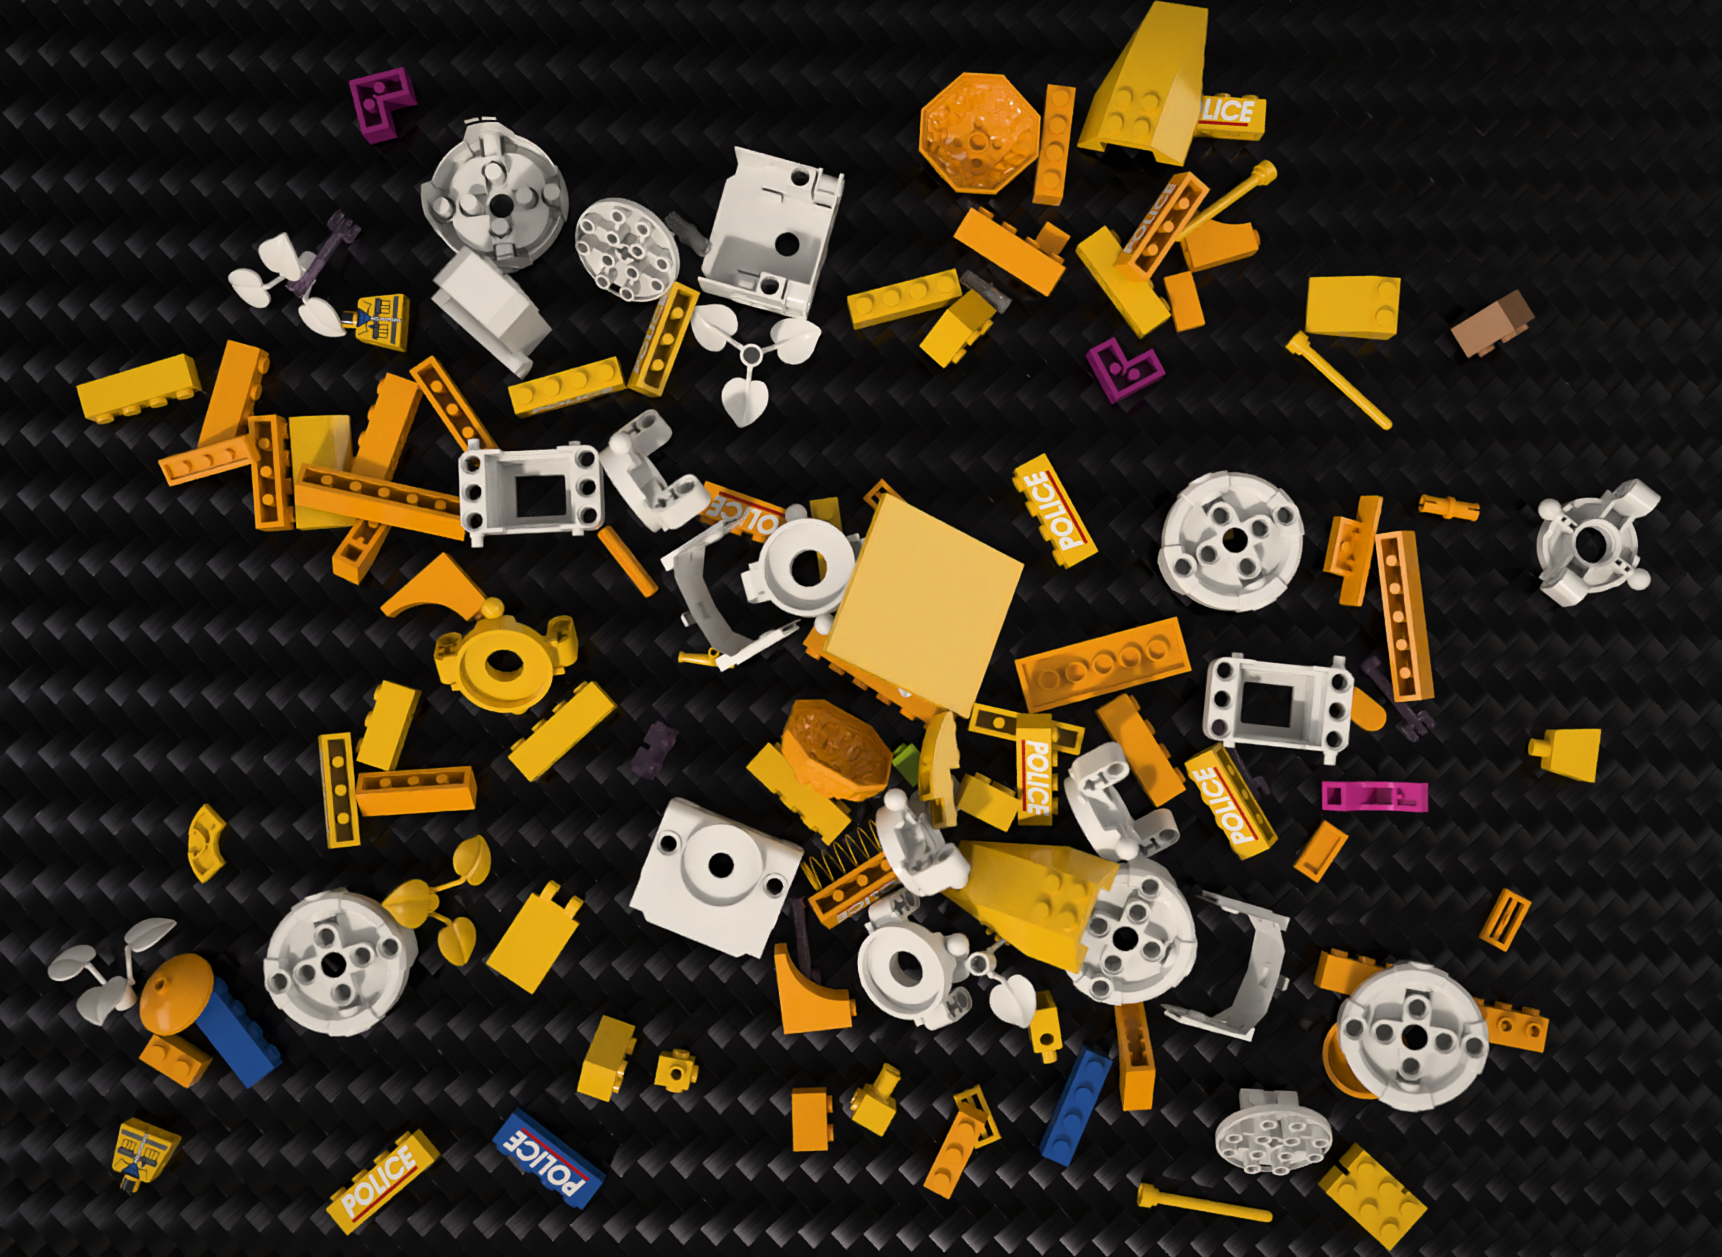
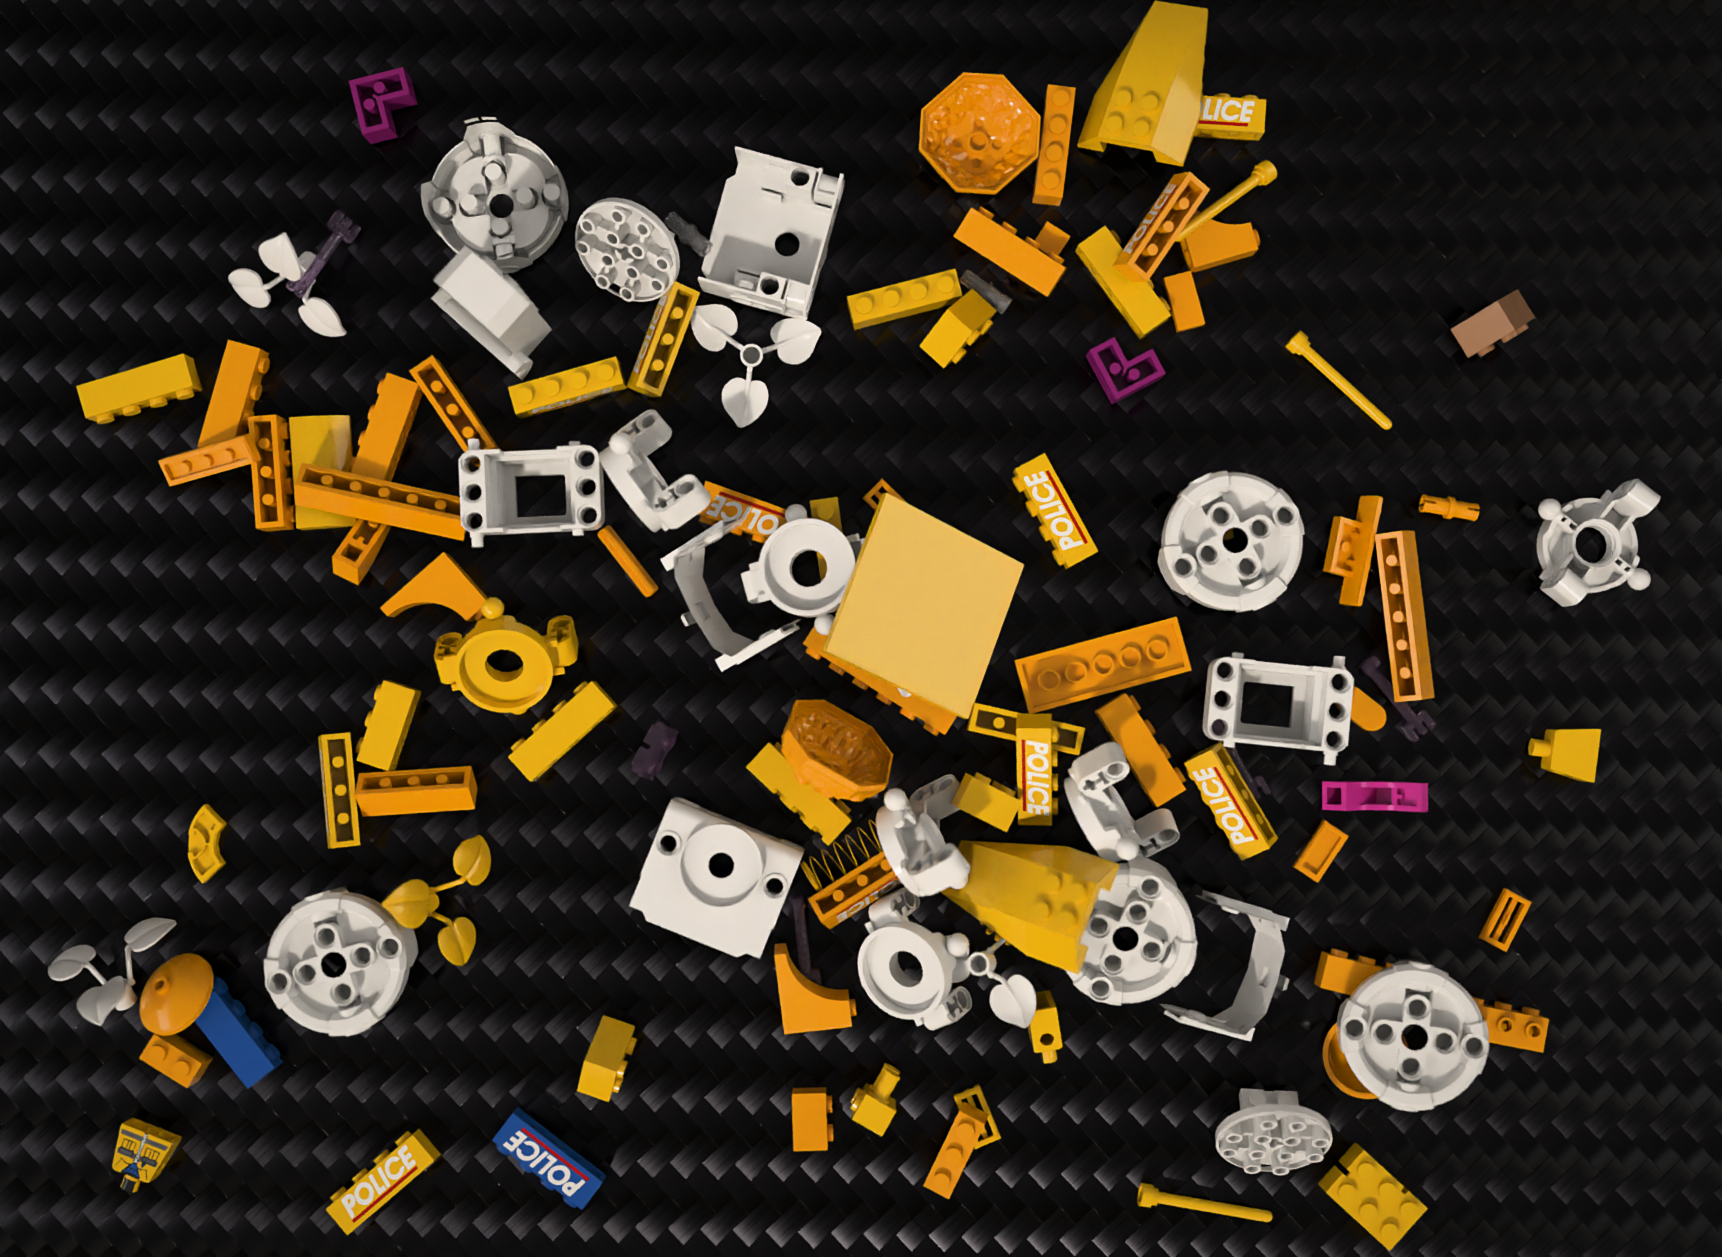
(381, 321): yellow torso -> none
(535, 938): yellow tile -> none
(669, 1077): yellow brick -> none
(703, 659): yellow piece -> none
(907, 762): lime brick -> none
(937, 758): yellow slope -> none
(1075, 1105): blue brick -> none
(1135, 1057): light orange arch -> none
(1353, 306): yellow slope -> none

